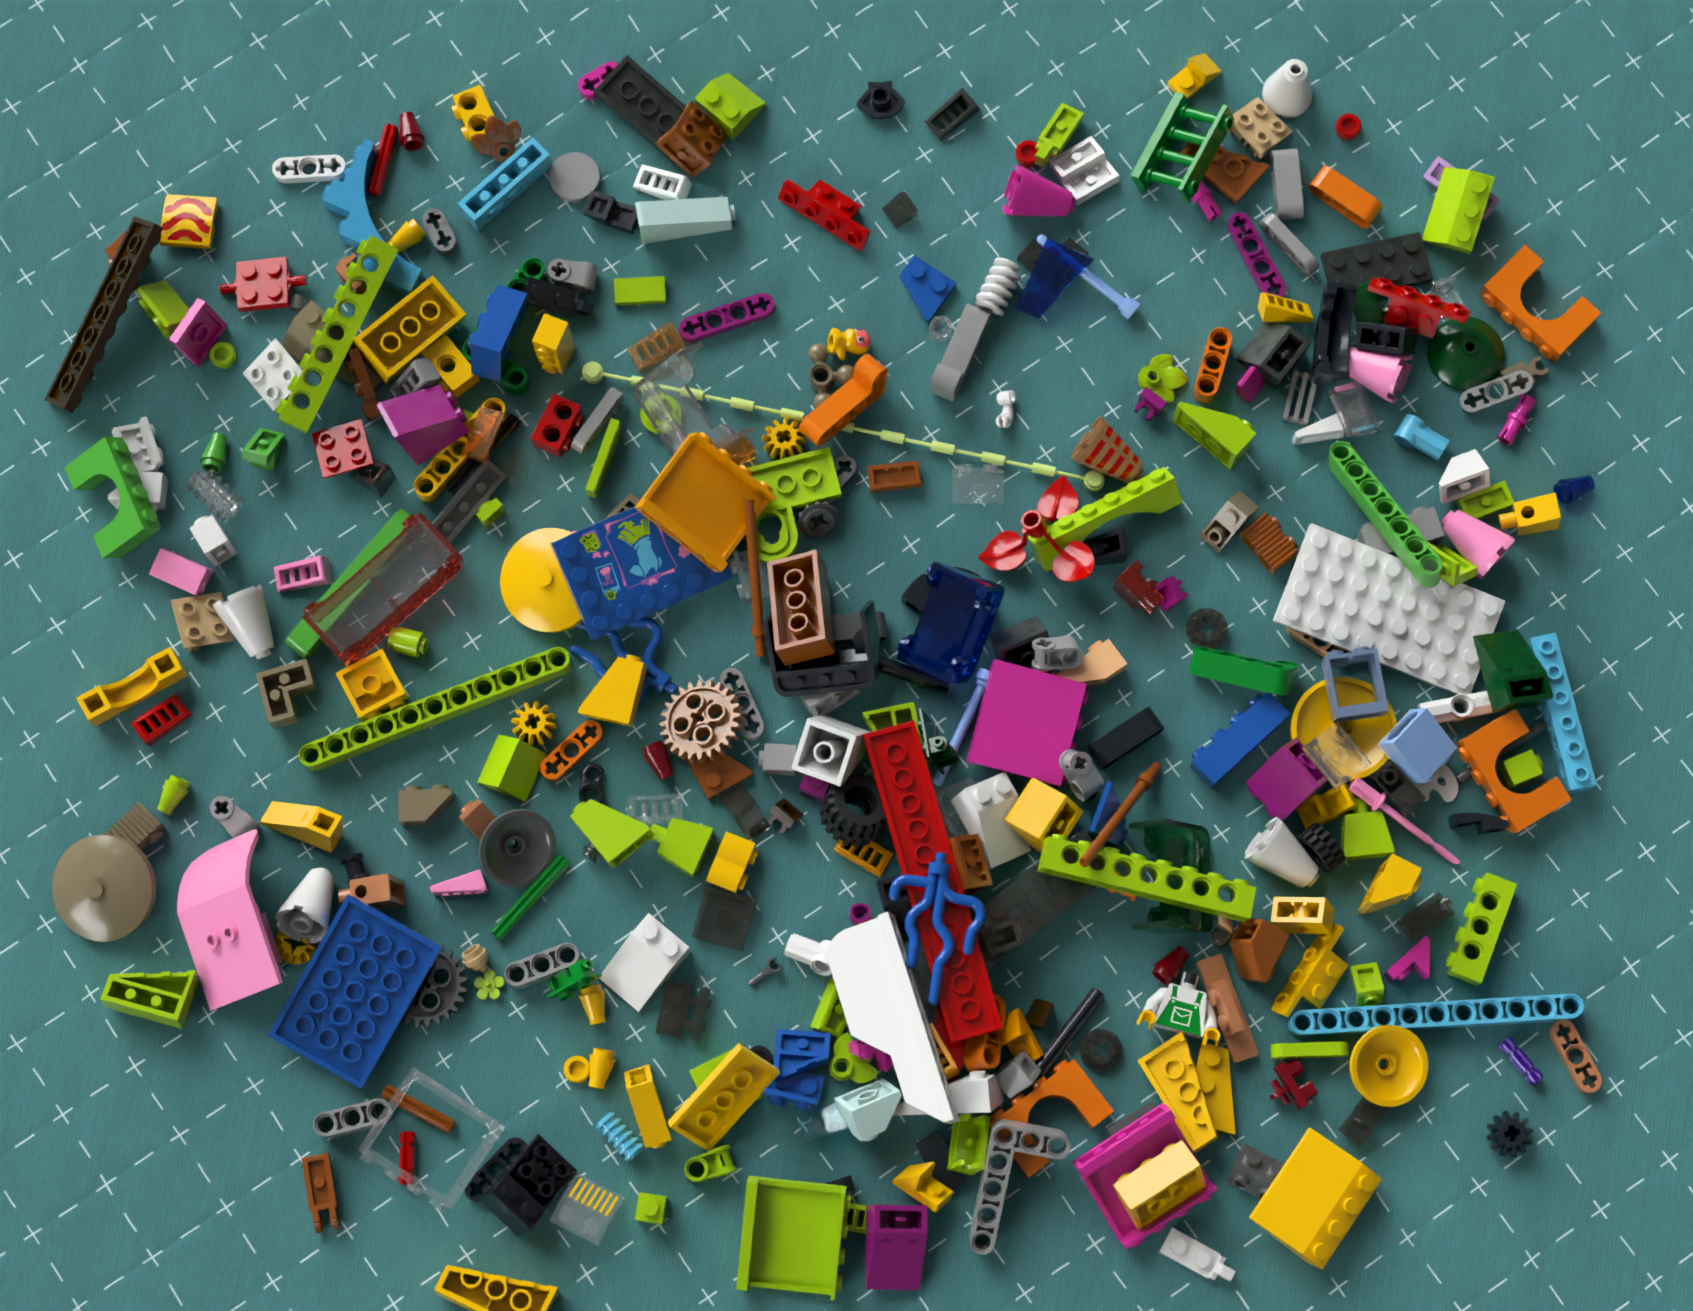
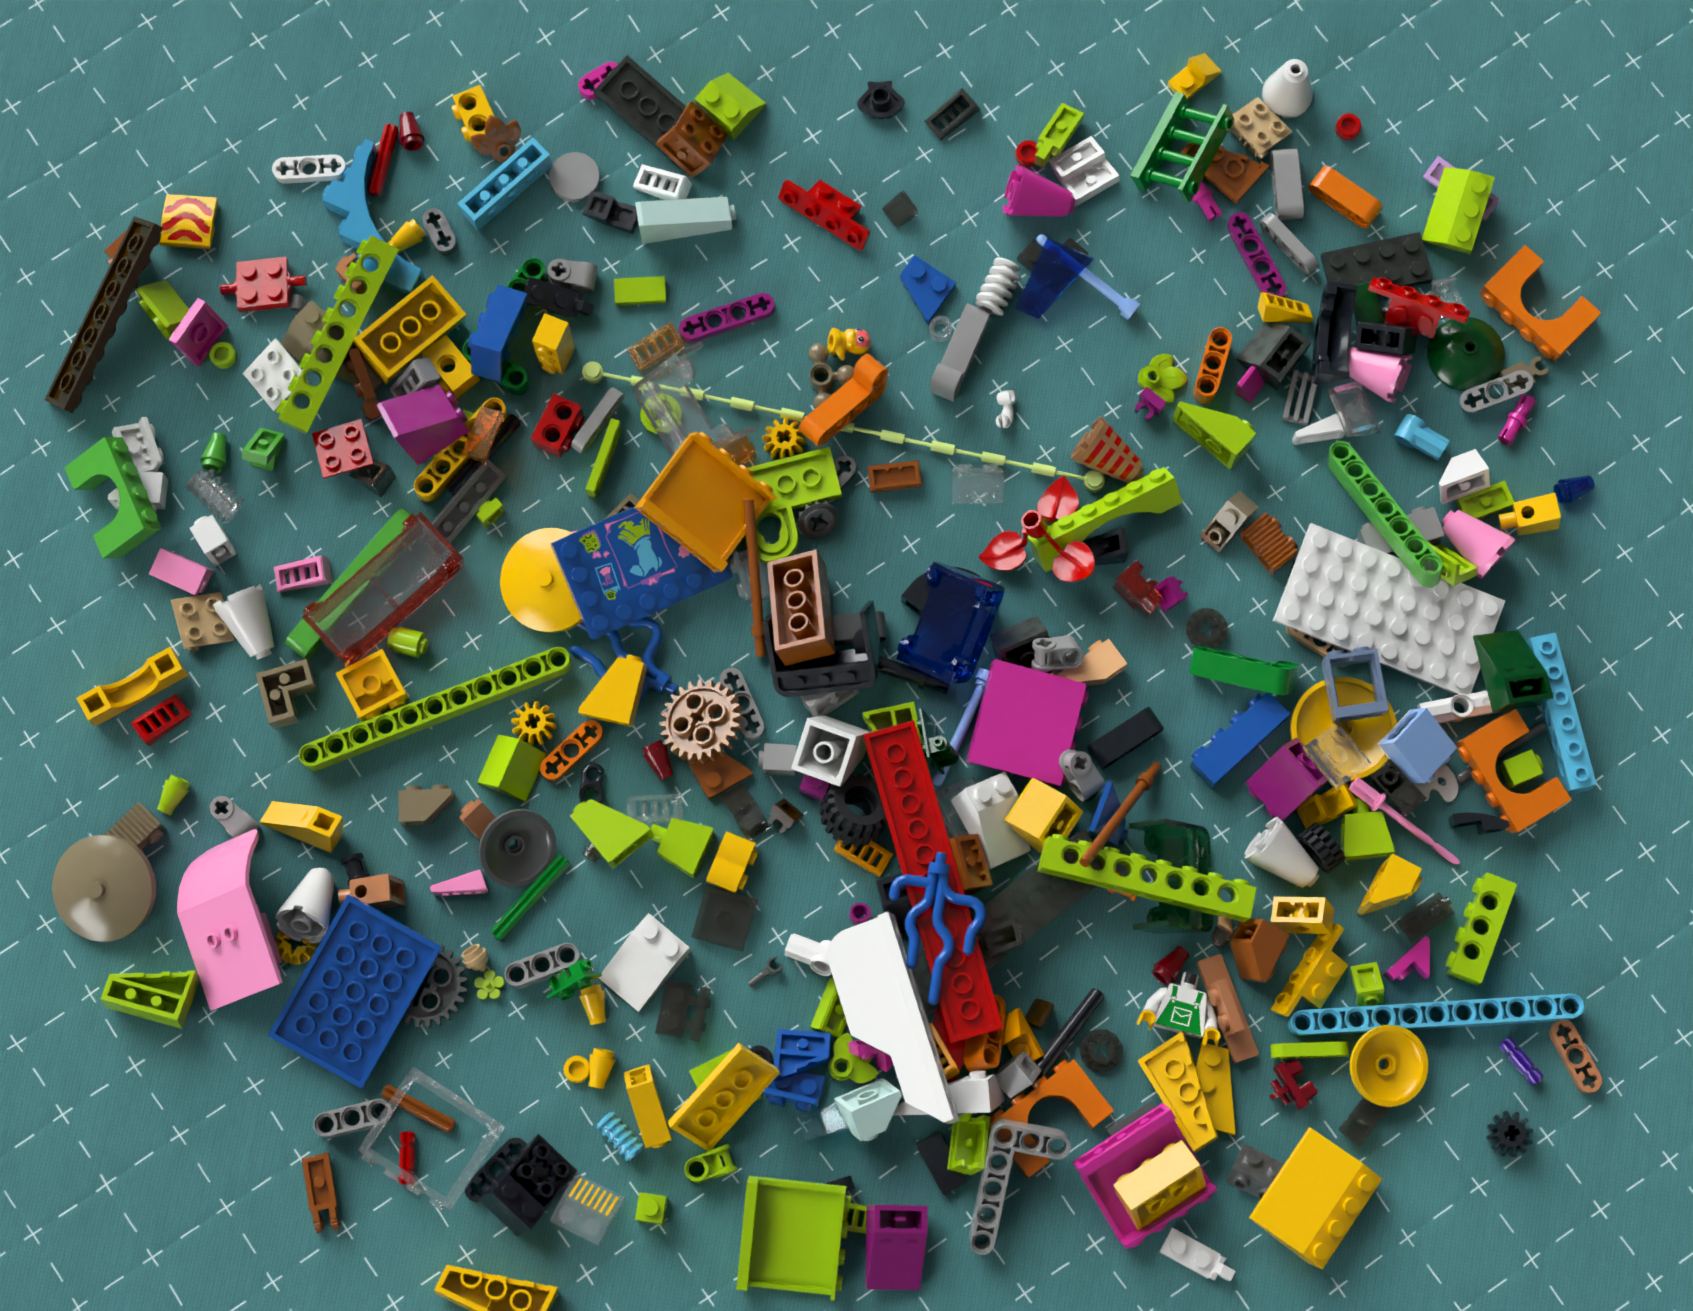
(920, 1184): yellow slope -> none

